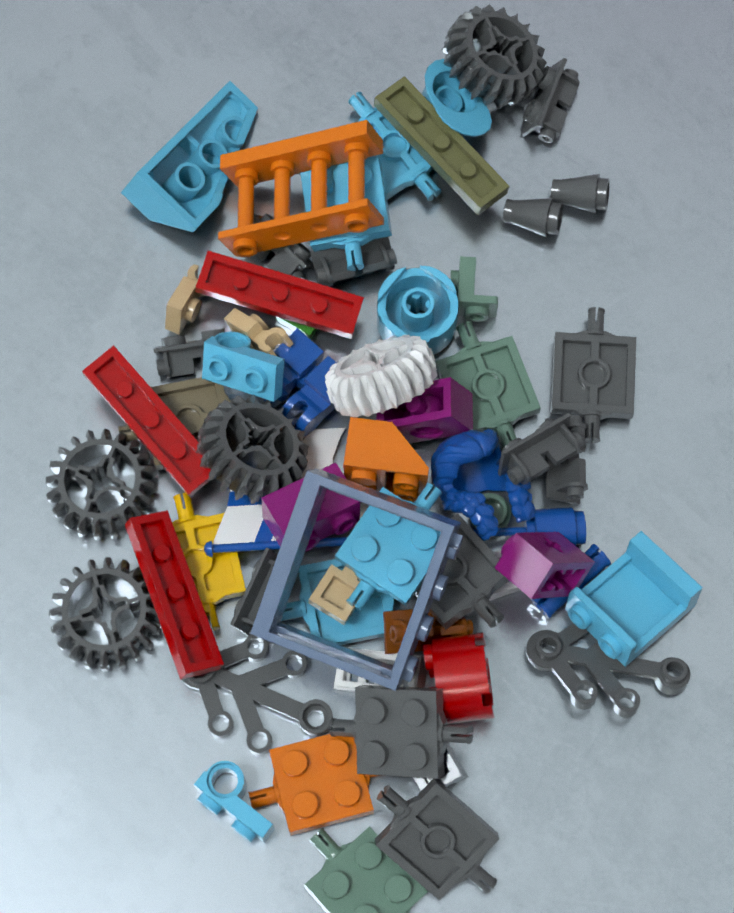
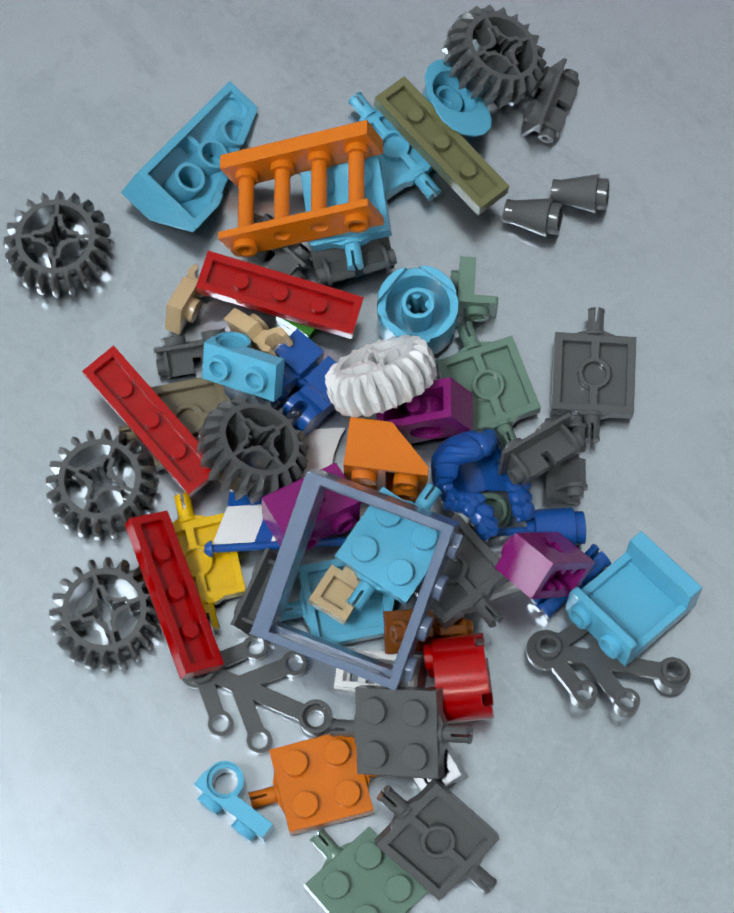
(27, 238): none -> dark grey gear

